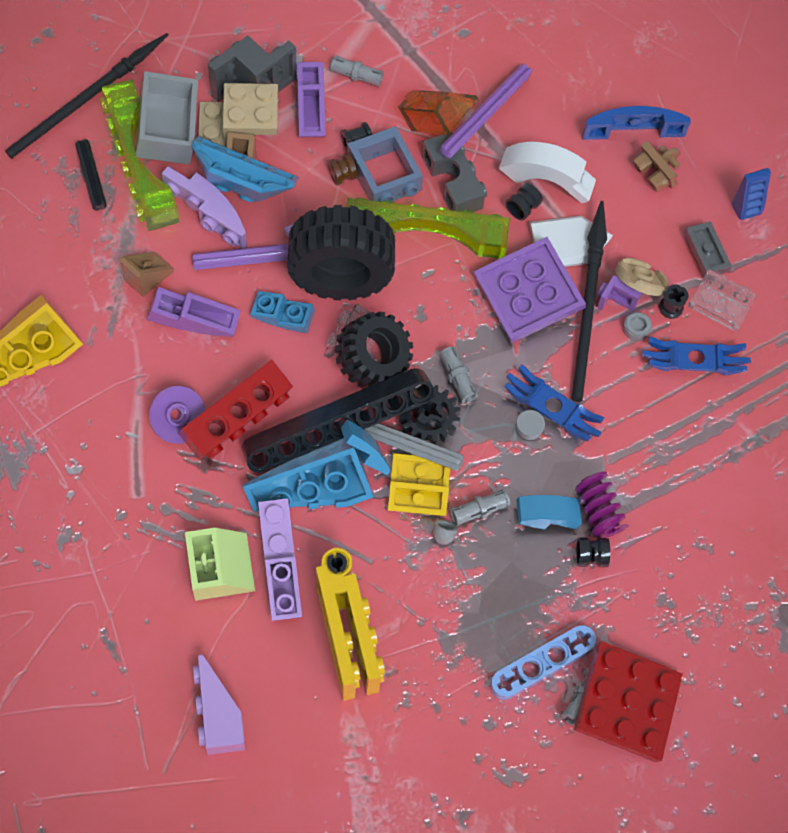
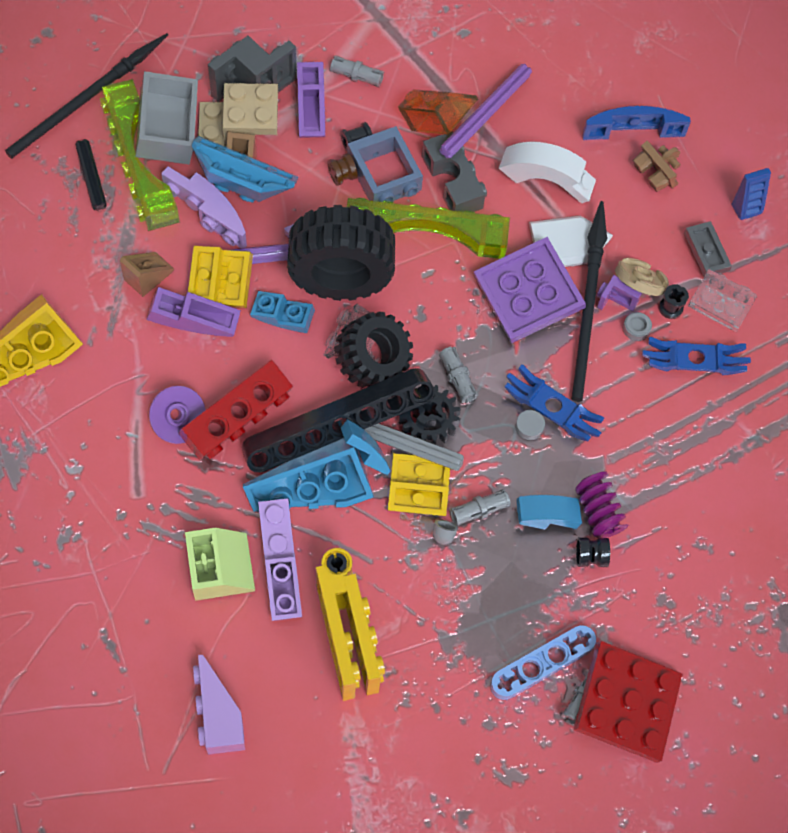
(221, 275): none -> yellow slope
(527, 198): black wheel -> none

